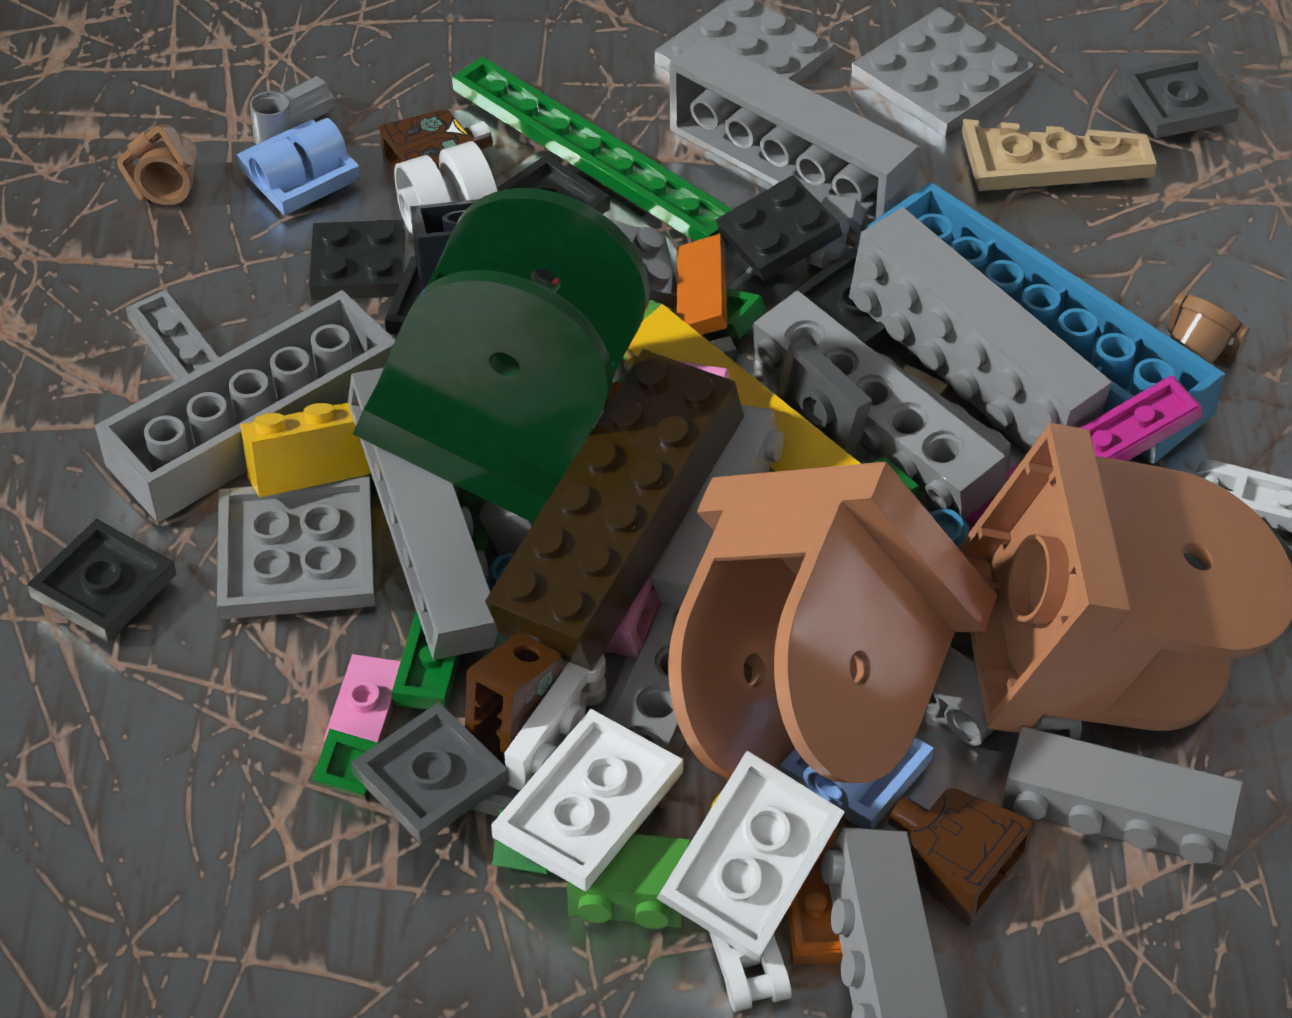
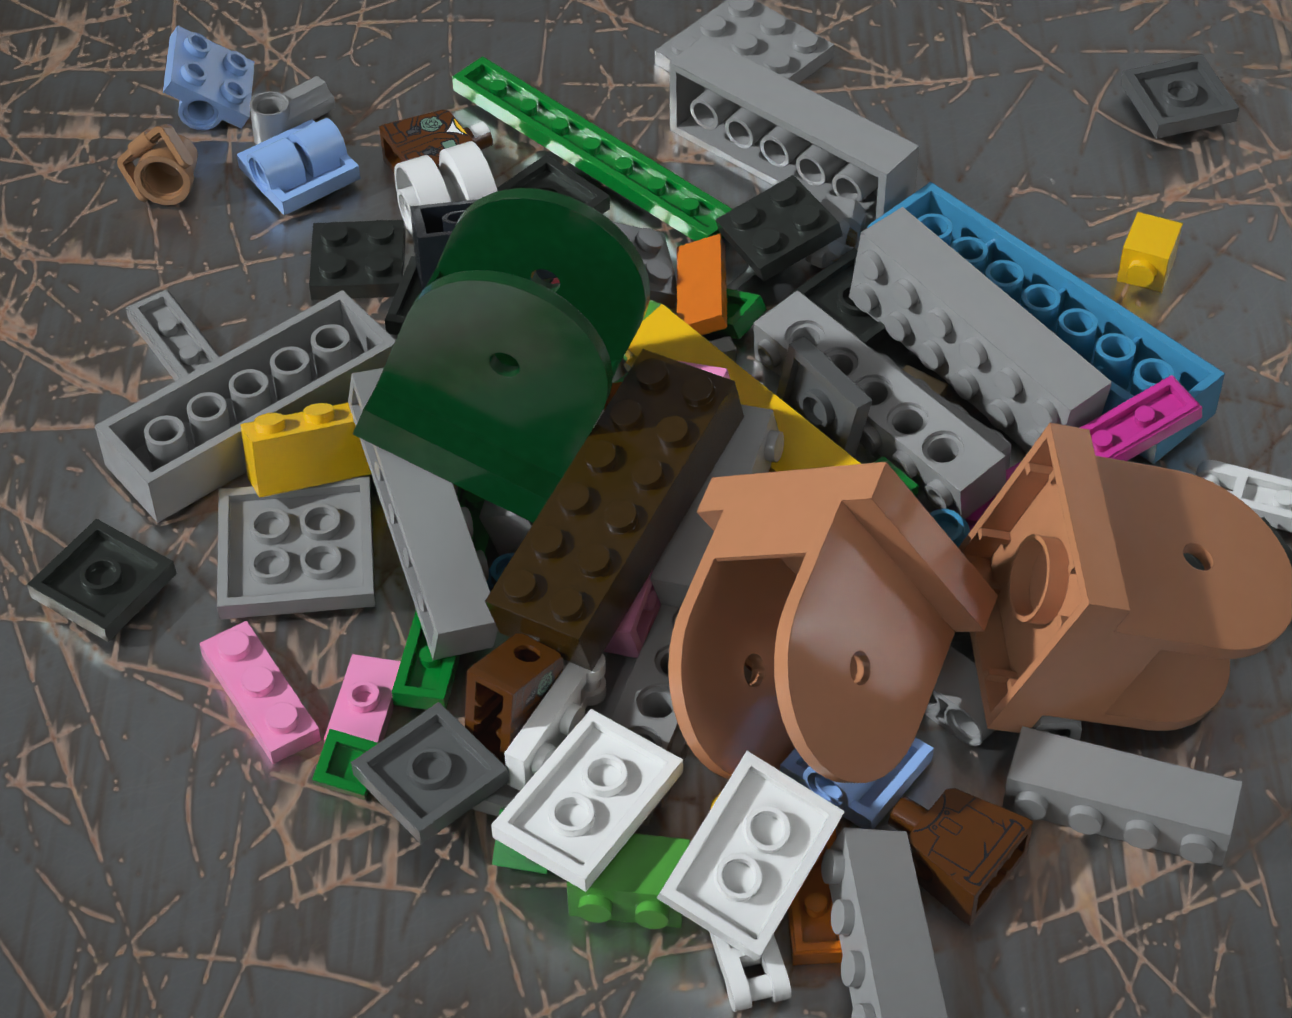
(207, 81): none -> light blue plate
(260, 692): none -> bright pink plate
(942, 71): light grey plate -> none
(1055, 157): tan wing -> none
(1149, 252): none -> yellow brick
(1206, 329): medium nougat piece -> none

